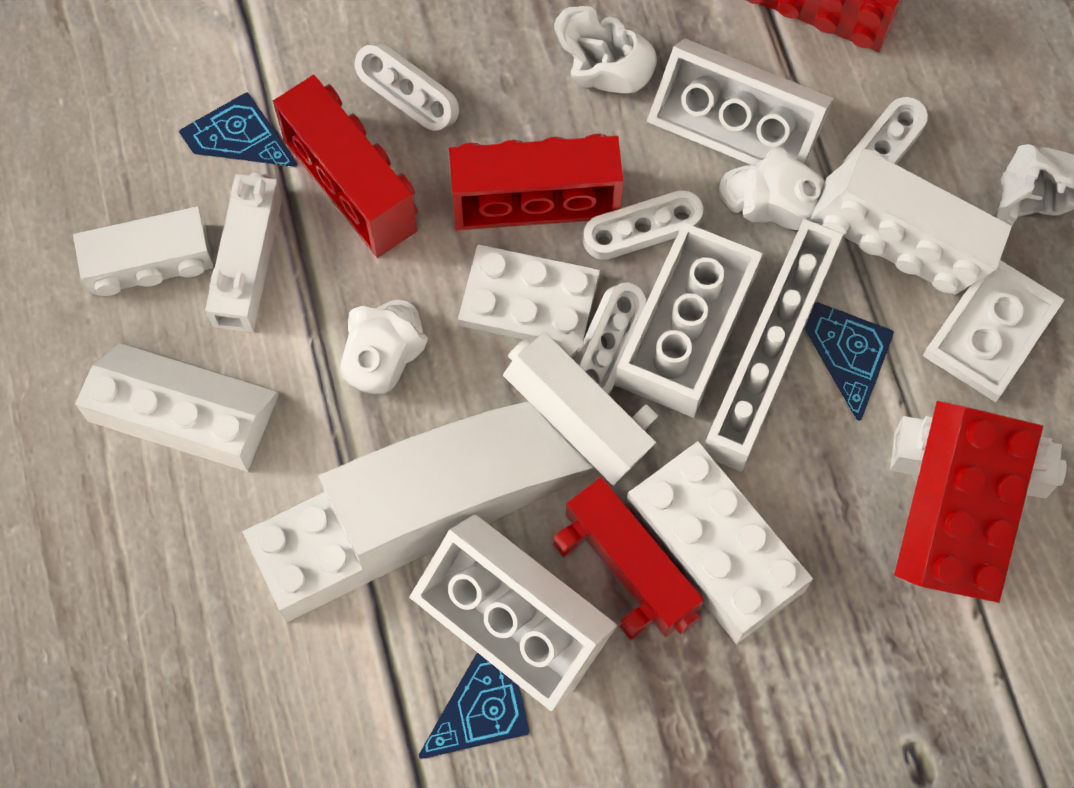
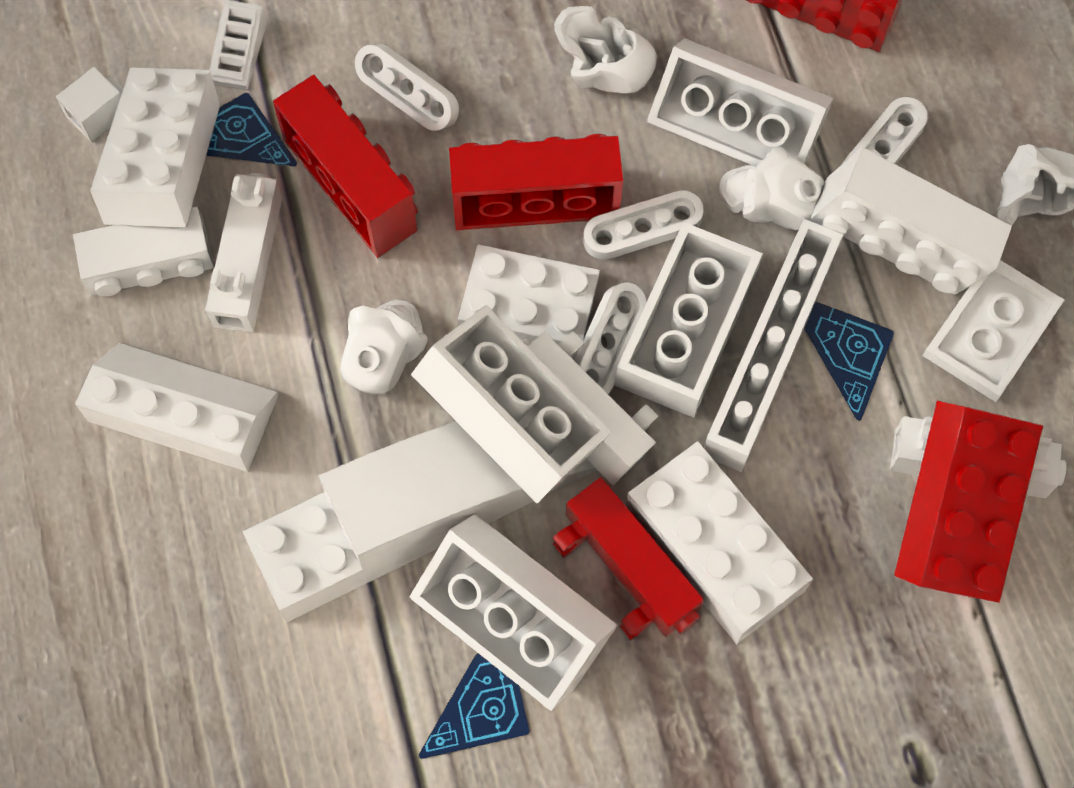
(91, 102): none -> white brick
(156, 147): none -> white brick
(240, 20): none -> white slope
(510, 403): none -> white brick

